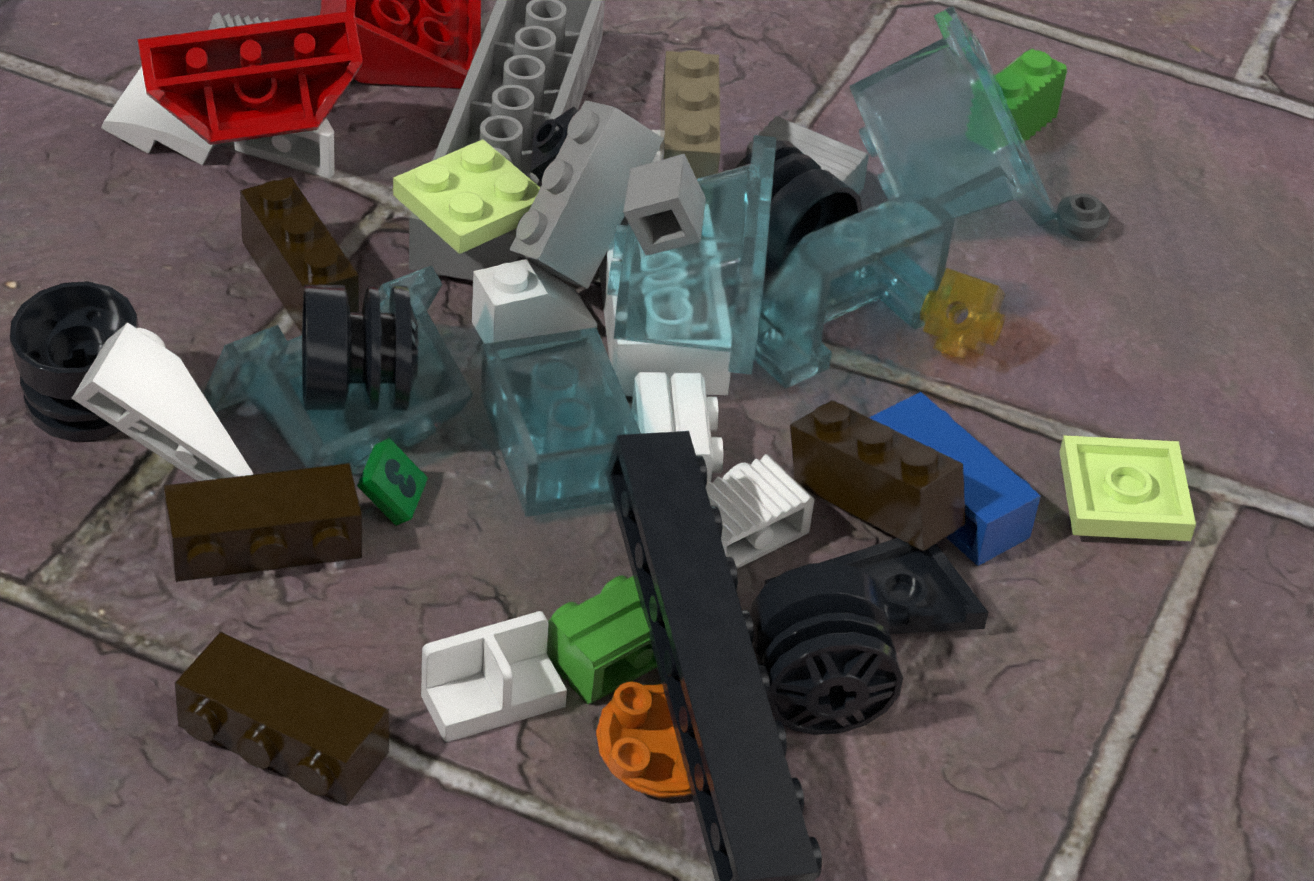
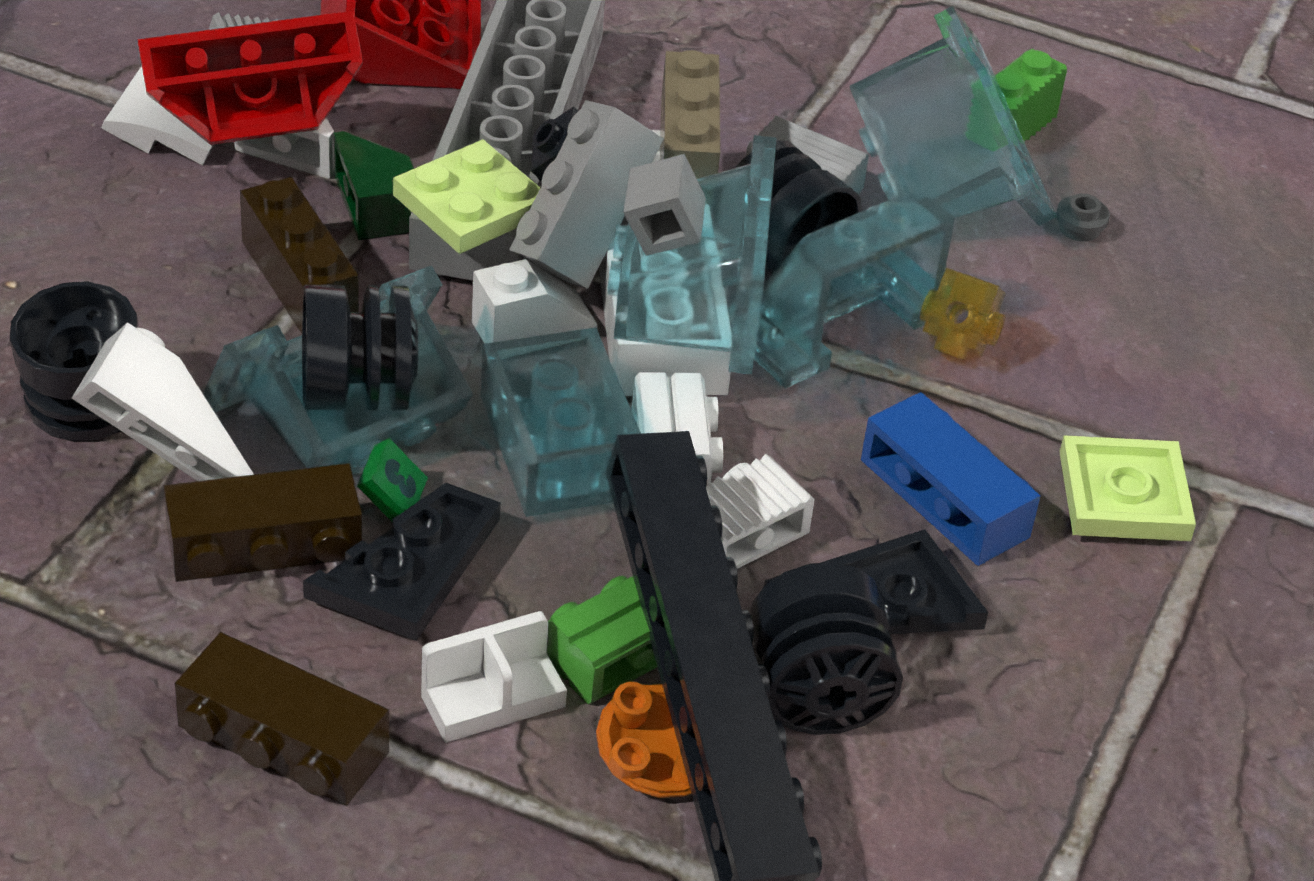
(366, 185): none -> dark green slope
(413, 566): none -> black wing
(878, 474): dark brown brick -> none

